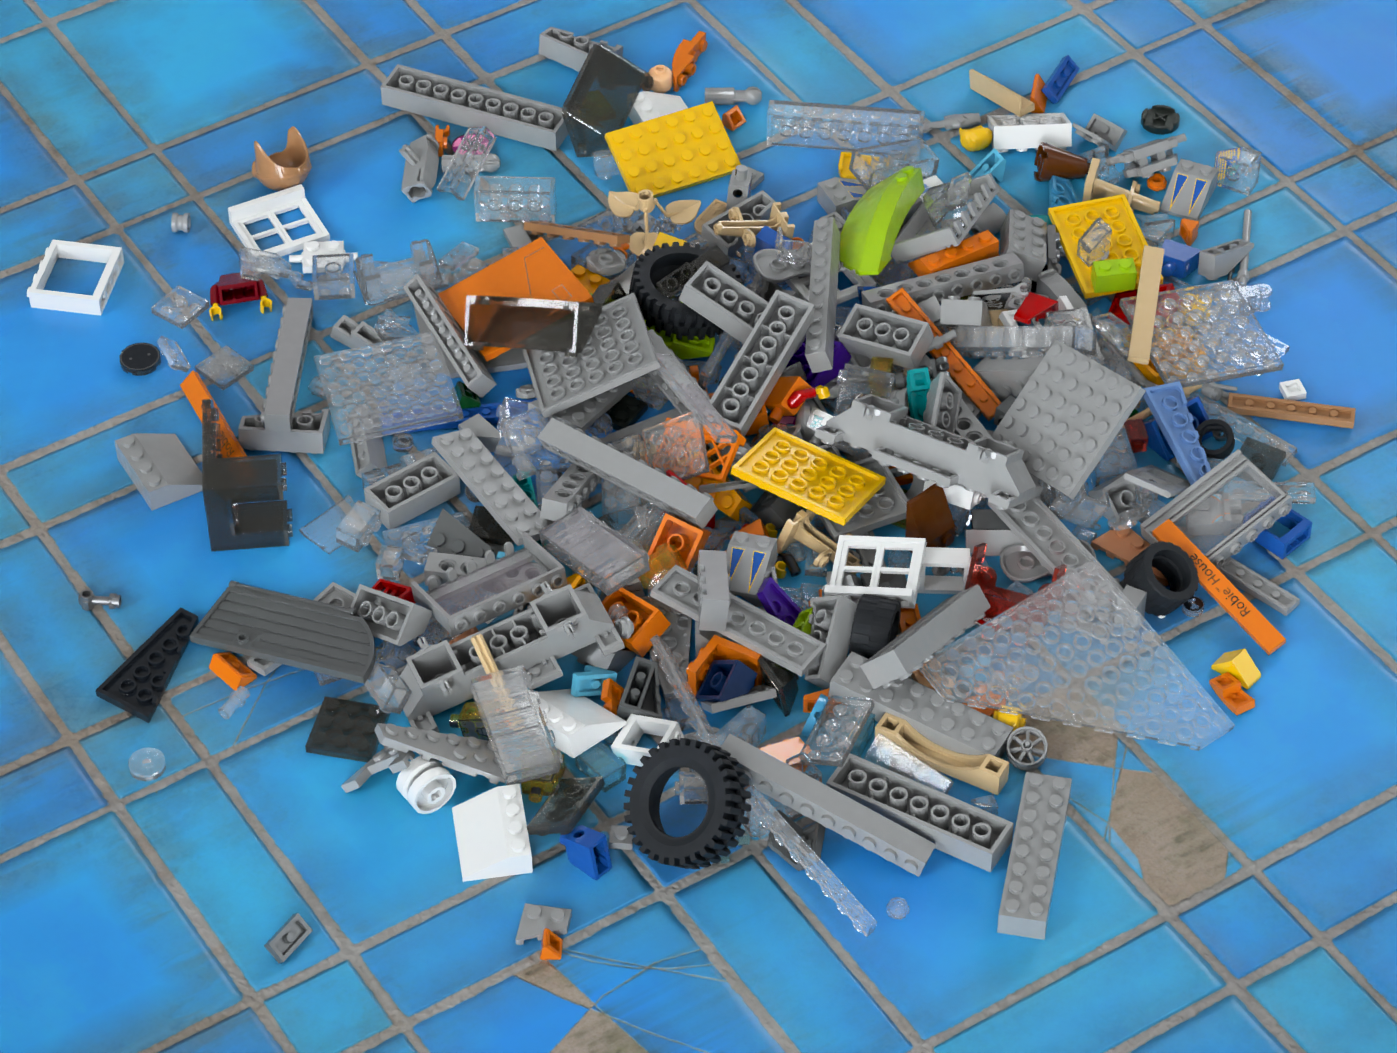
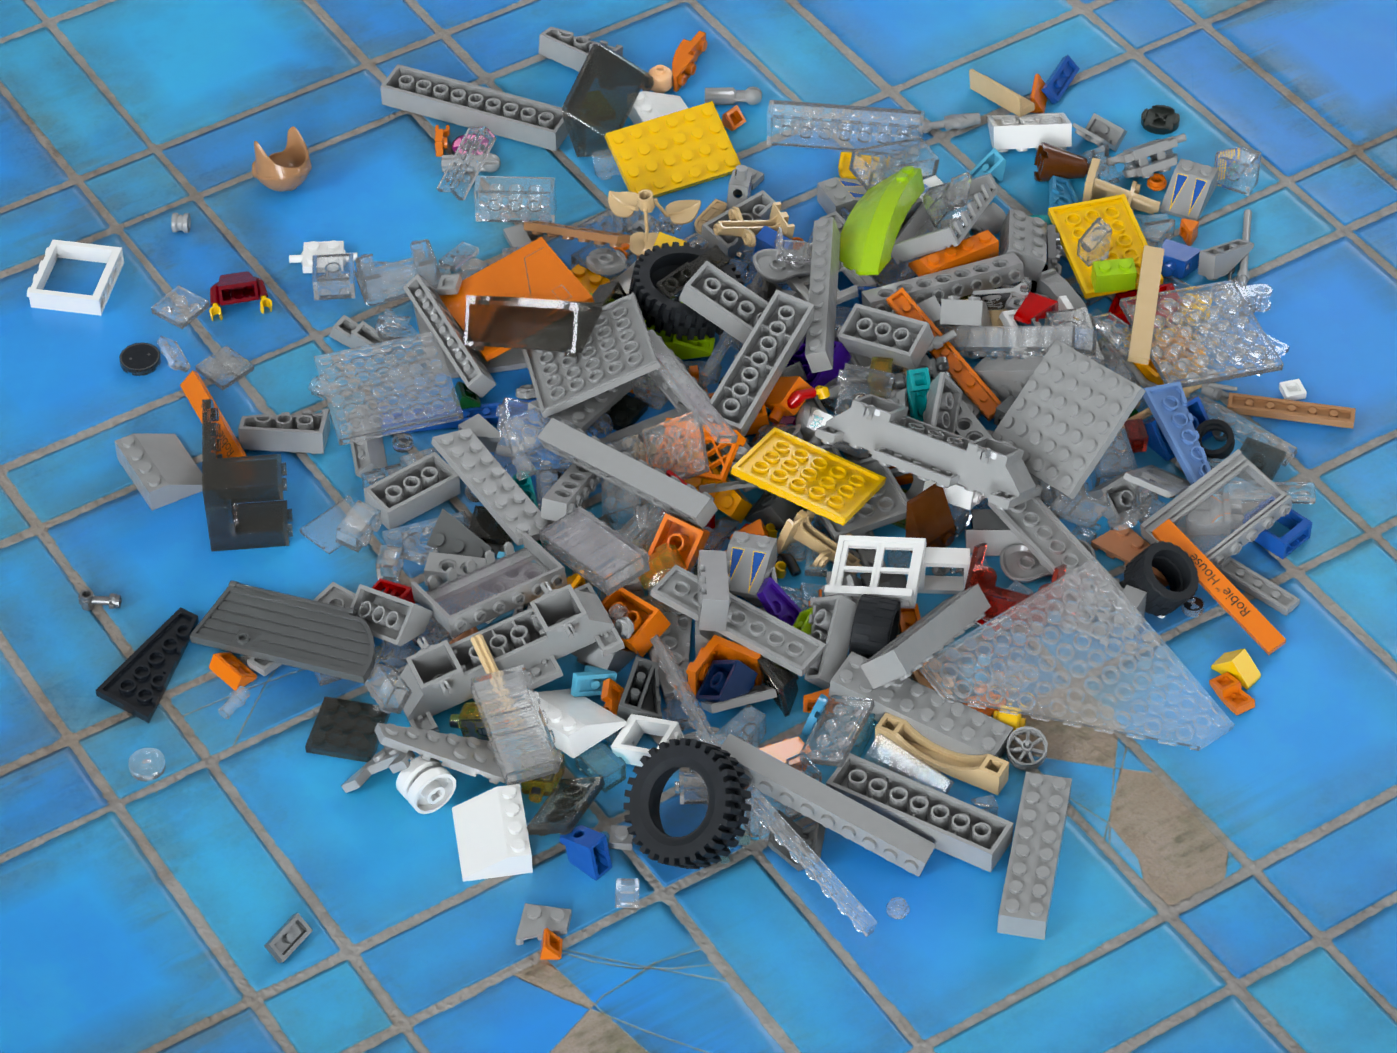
(259, 262): clear wing -> none
(269, 207): white window -> none
(287, 365): light grey brick -> none
(420, 167): light grey piece -> none
(449, 284): none -> light grey plate
(627, 893): none -> clear slope
(746, 516): clear tile -> none
(975, 138): yellow hair -> none

